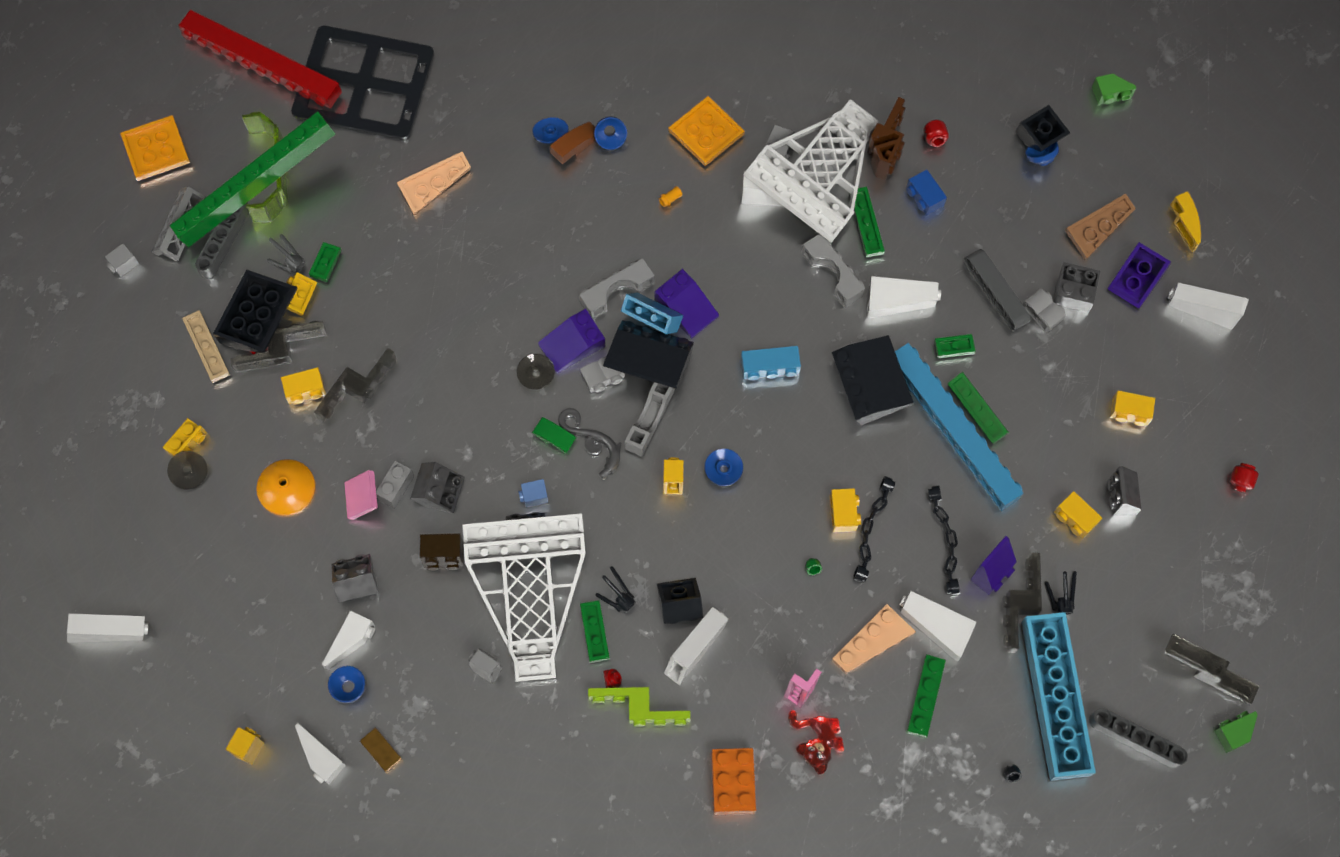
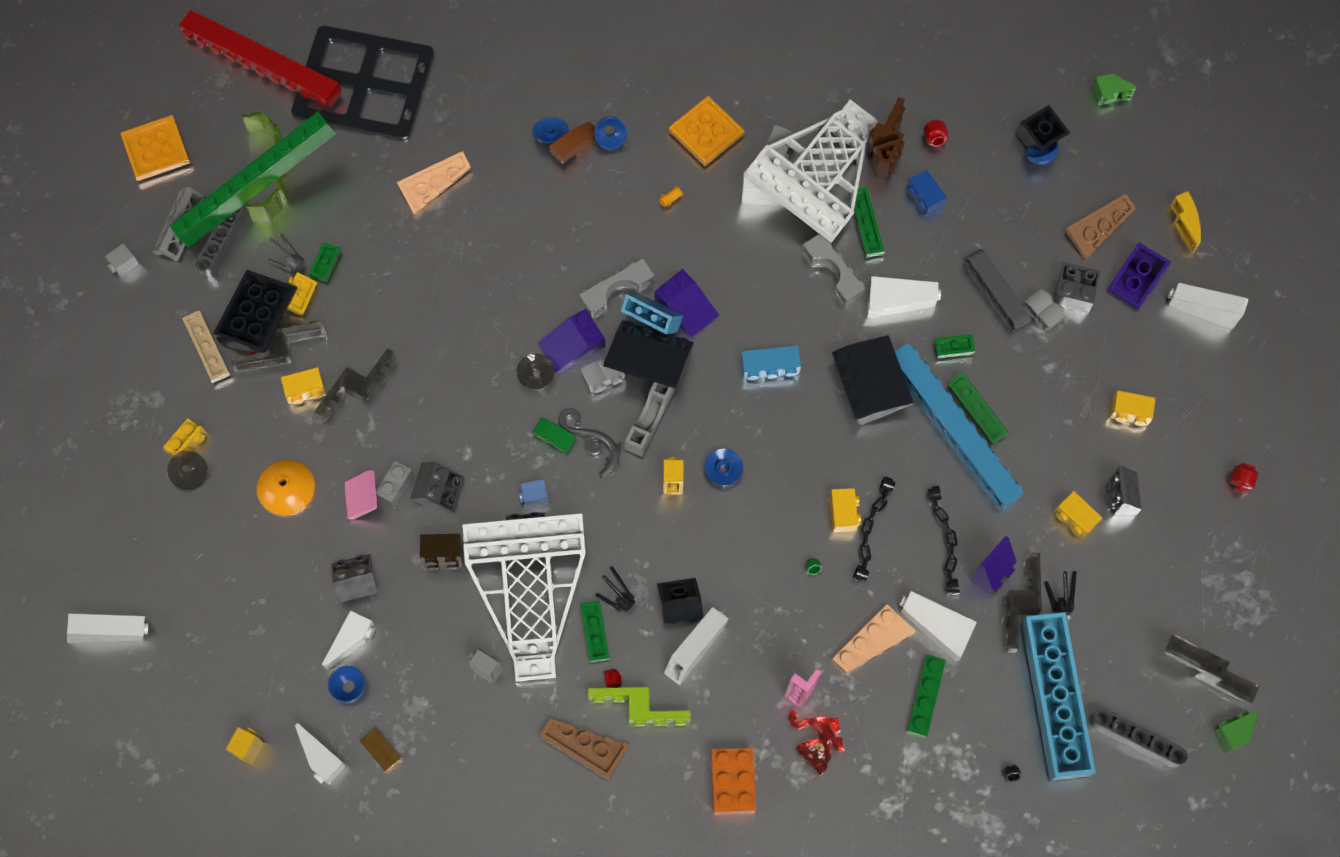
(587, 748): none -> medium nougat wing

